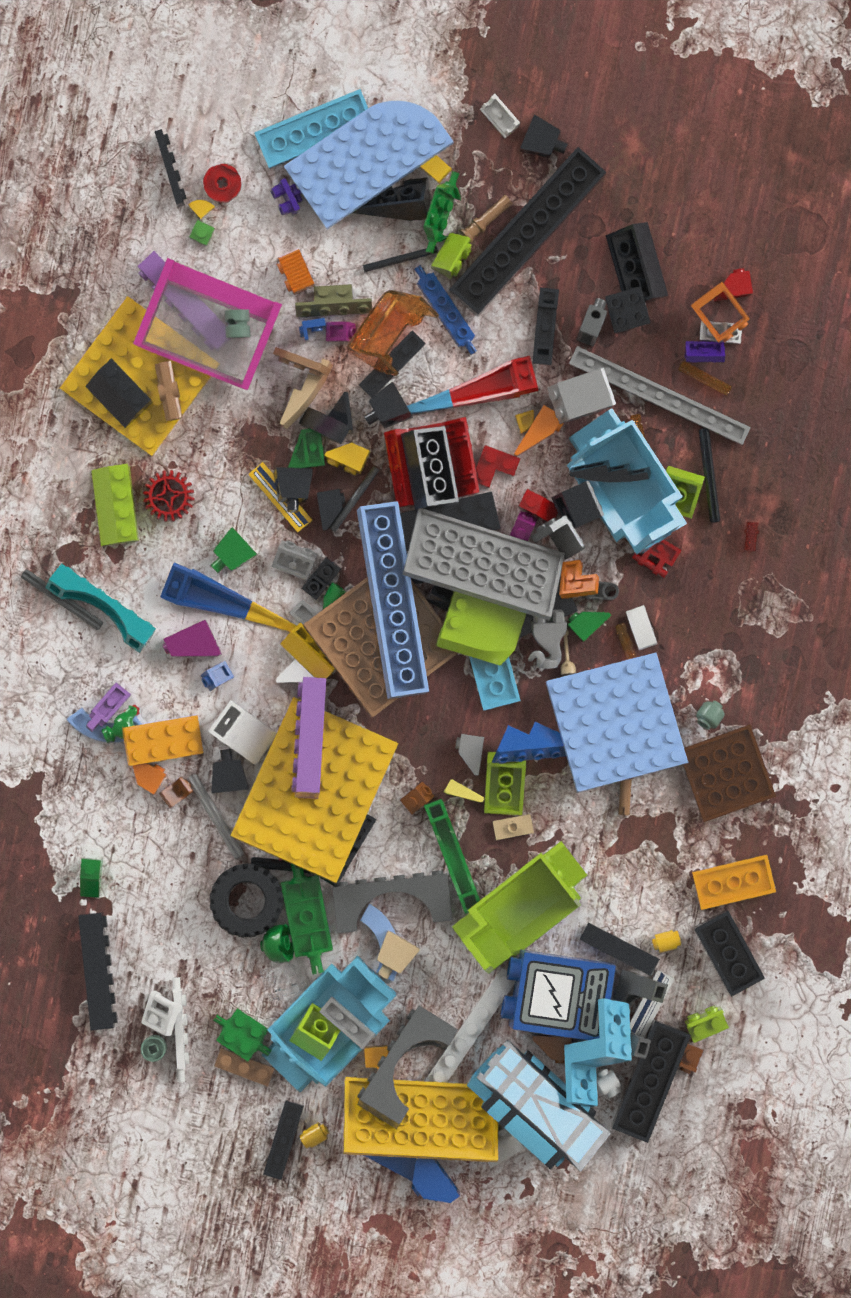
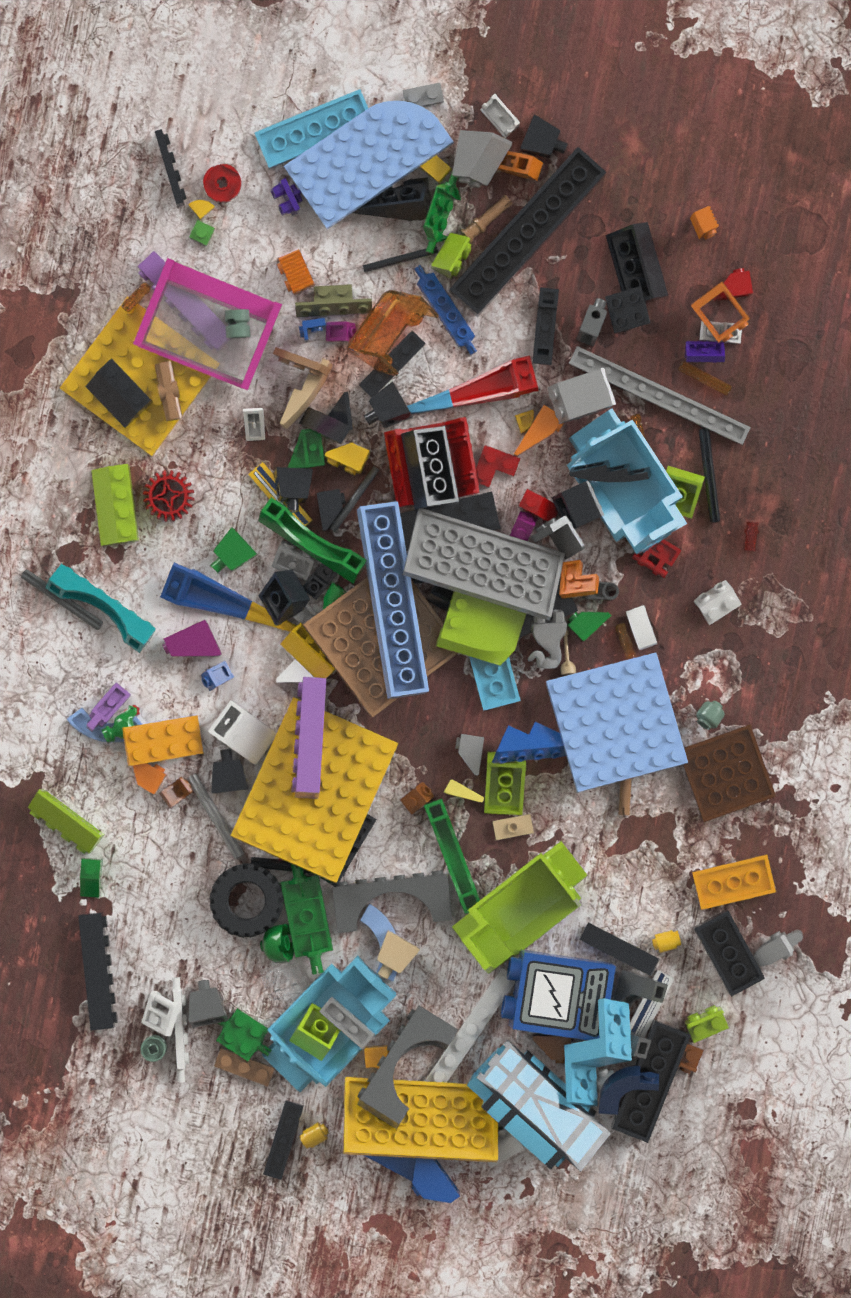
(65, 820): none -> lime slope
(136, 297): none -> clear orange axle
(206, 1006): none -> dark grey torso
(254, 424): none -> white slope
(283, 596): none -> black slope
(285, 524): none -> green arch
(424, 95): none -> light grey plate
(479, 157): none -> light grey slope
(521, 165): none -> orange slope
(623, 1082): none -> dark blue arch
(704, 223): none -> orange brick
(717, 602): none -> white bracket
(777, 947): none -> light grey hinge

